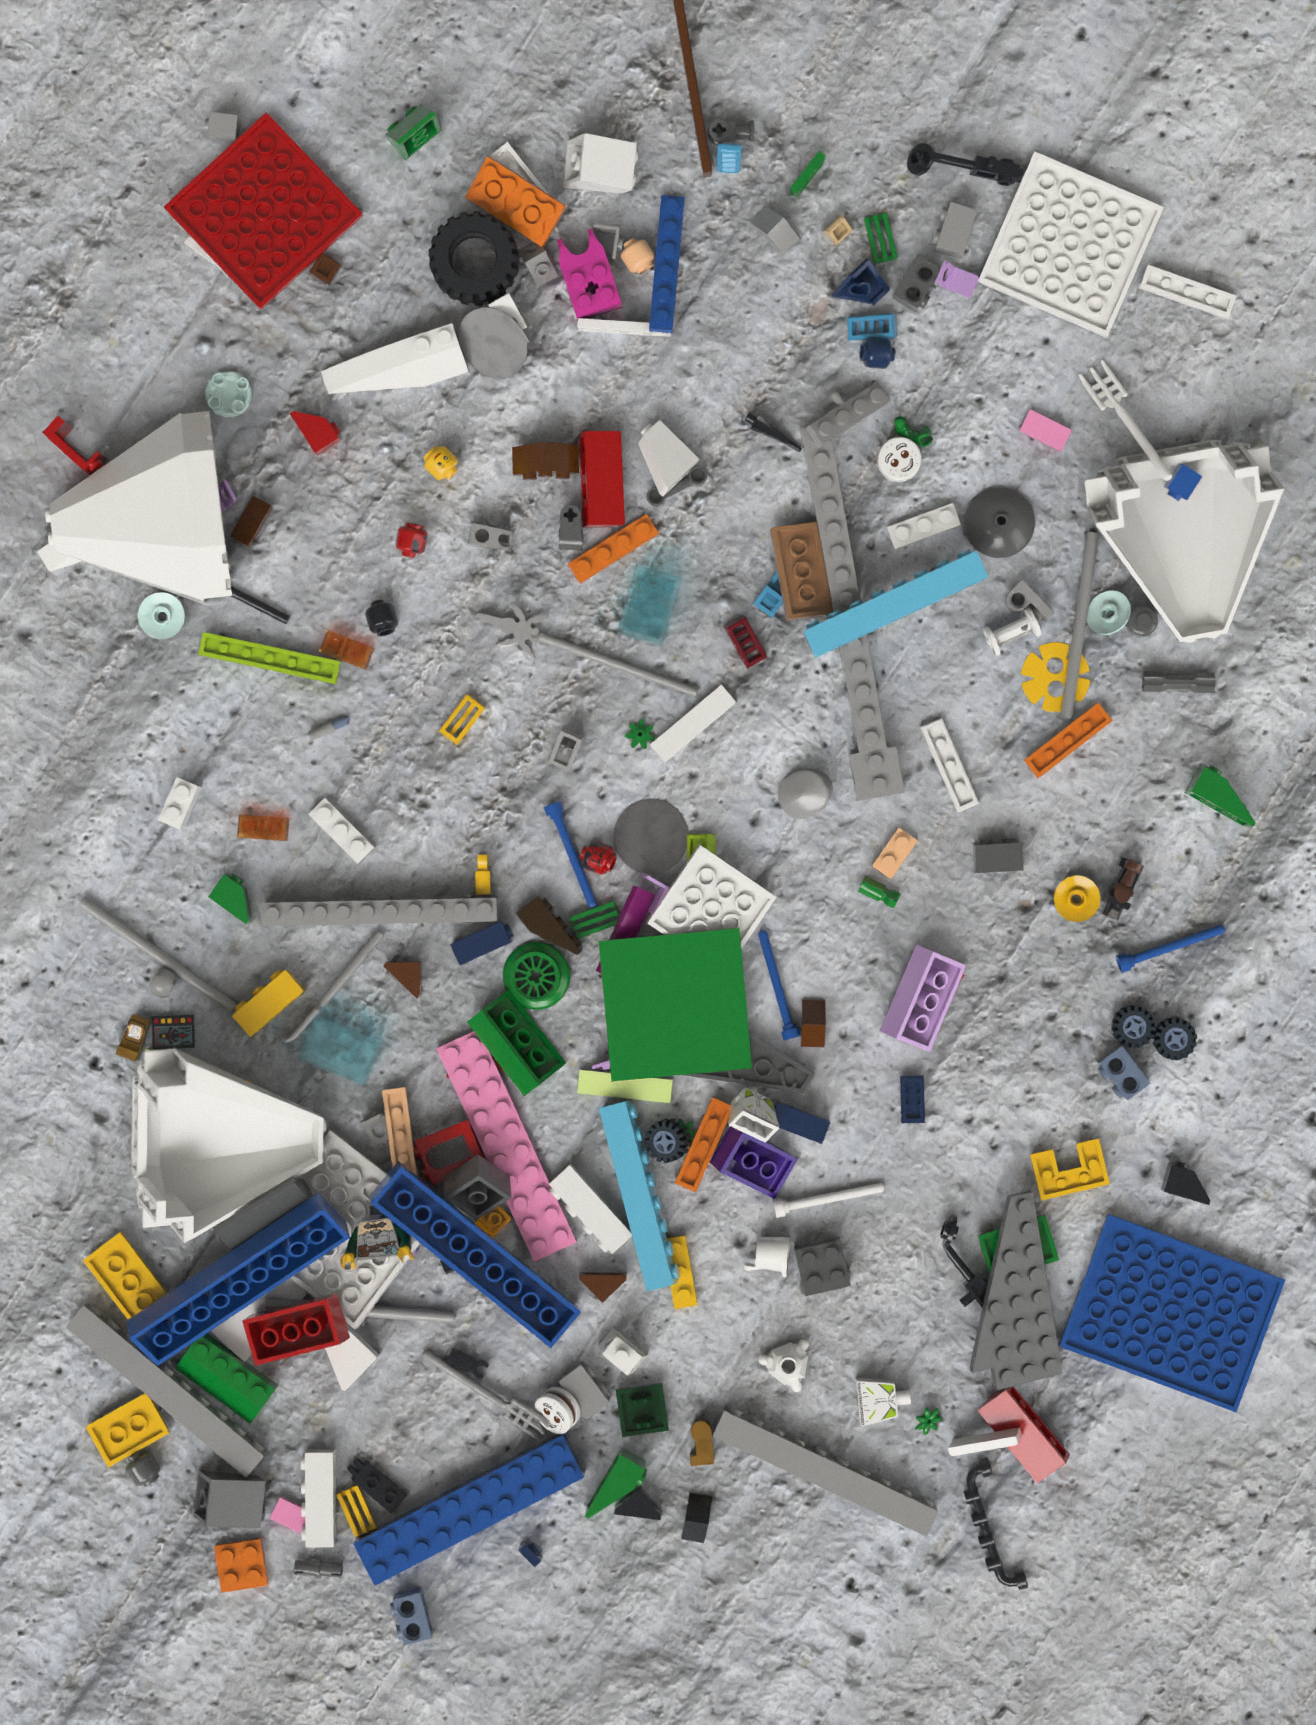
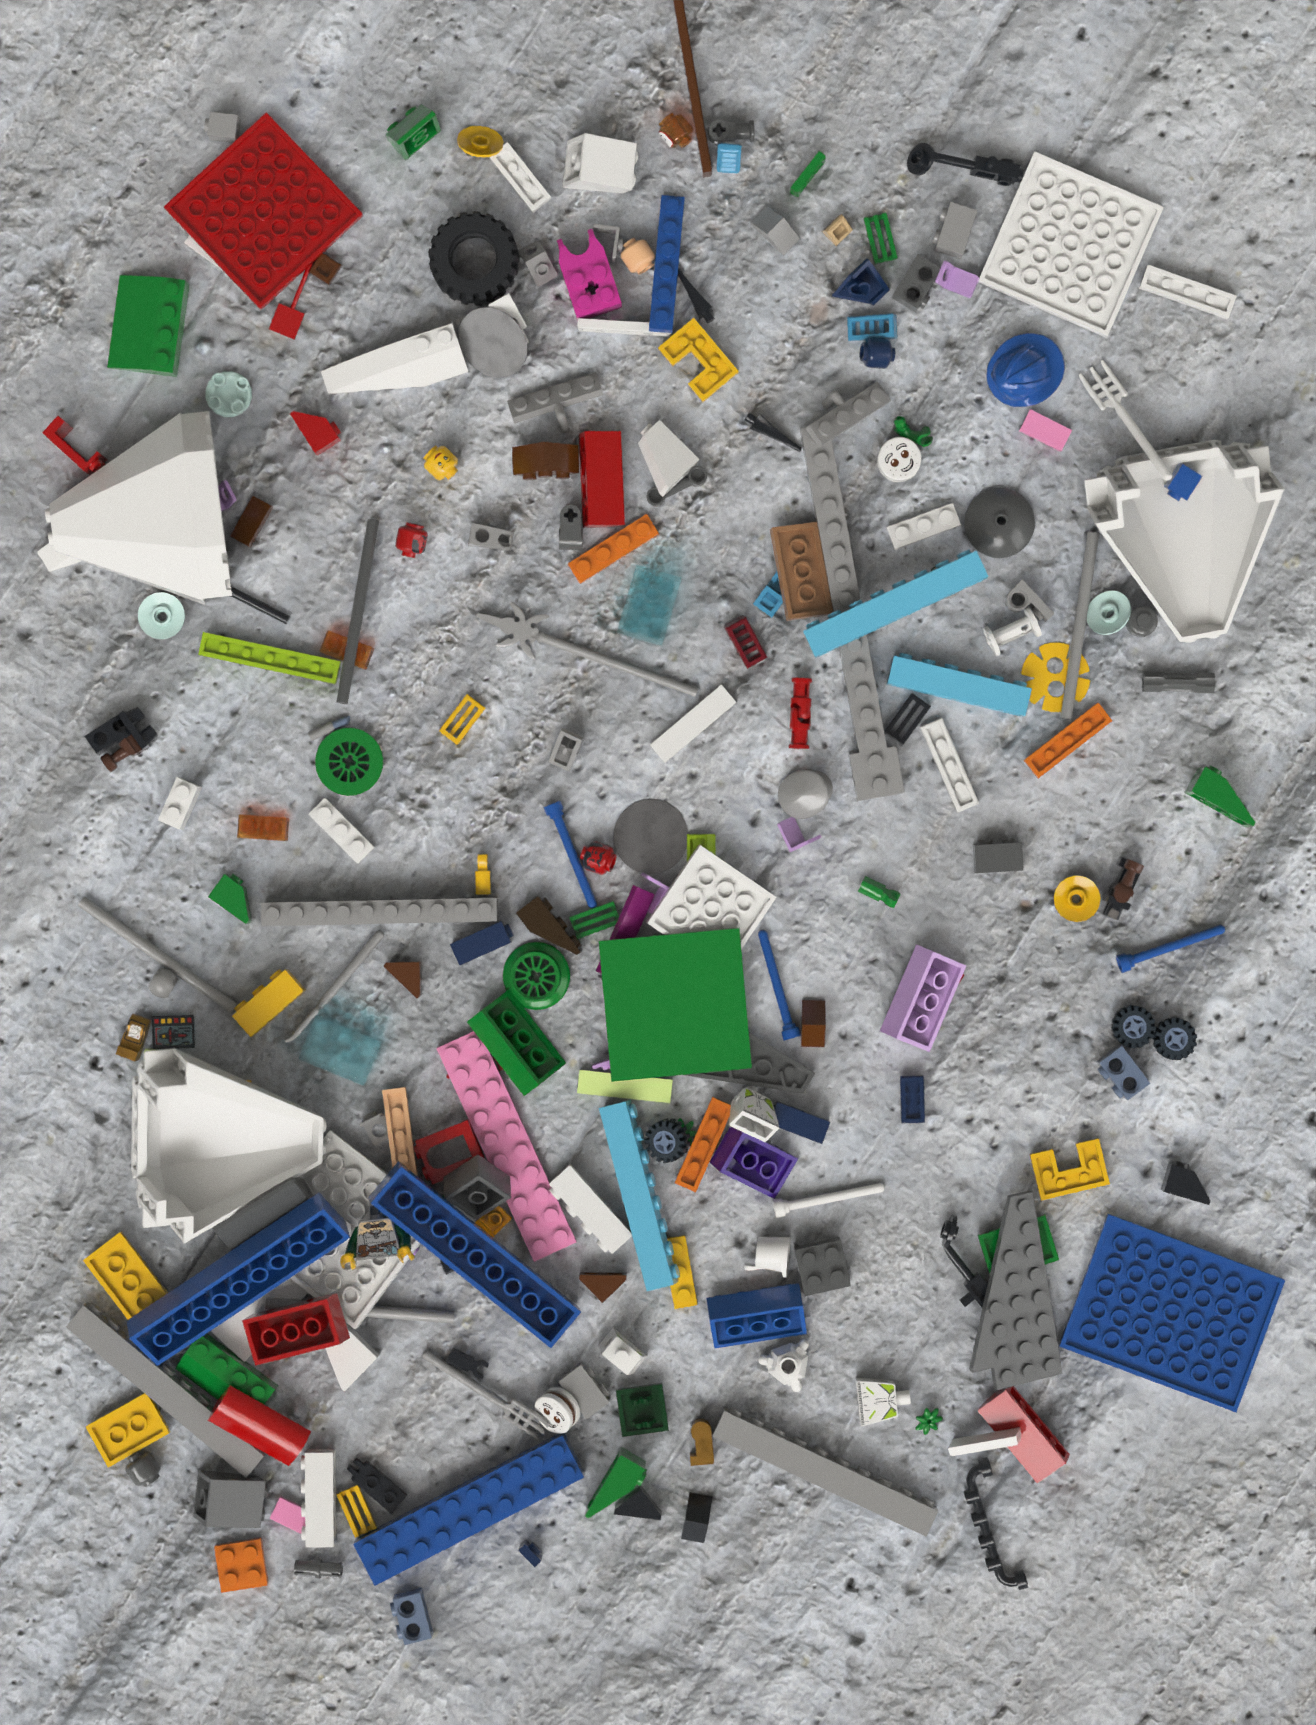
(124, 732): none -> black hips
(148, 324): none -> green slope
(259, 1425): none -> red brick
(287, 319): none -> red piece
(323, 761): none -> green piece
(357, 611): none -> dark grey piece
(381, 618): black head -> none
(480, 141): none -> yellow dish
(515, 201): orange piece -> none
(555, 399): none -> light grey plate
(640, 739): green plant -> none
(675, 130): none -> clear orange head
(695, 340): none -> yellow plate
(700, 305): none -> black piece
(756, 1315): none -> blue slope
(793, 835): none -> lavender bracket
(800, 709): none -> red piece
(894, 853): light nougat plate -> none
(895, 735): none -> black tile
(958, 685): none -> medium azure brick
(1025, 370): none -> blue piece

